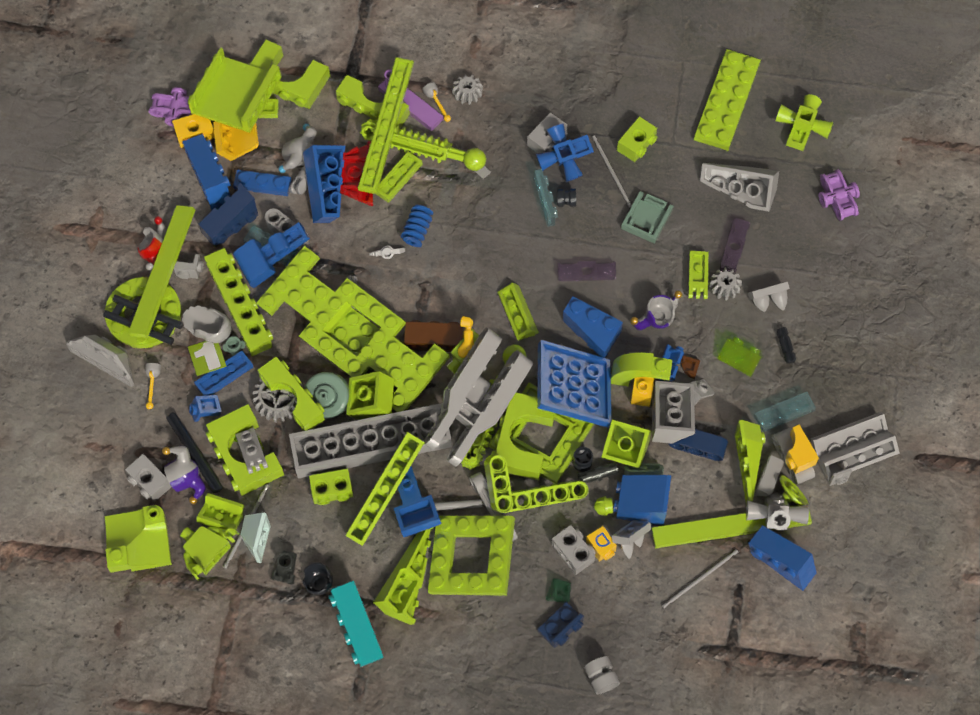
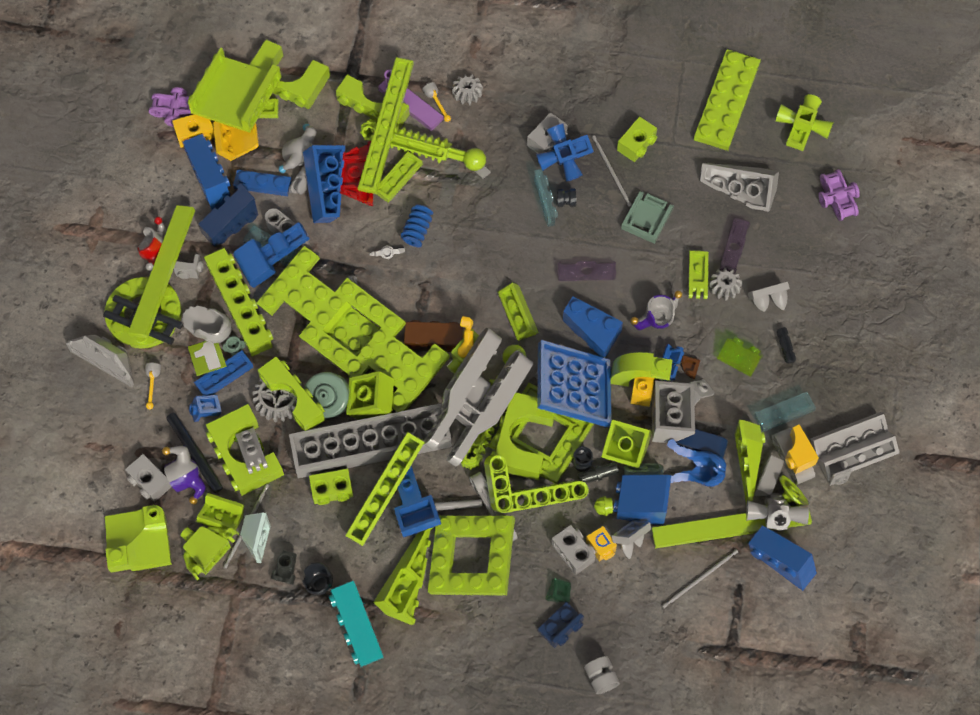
(709, 467): none -> blue hair

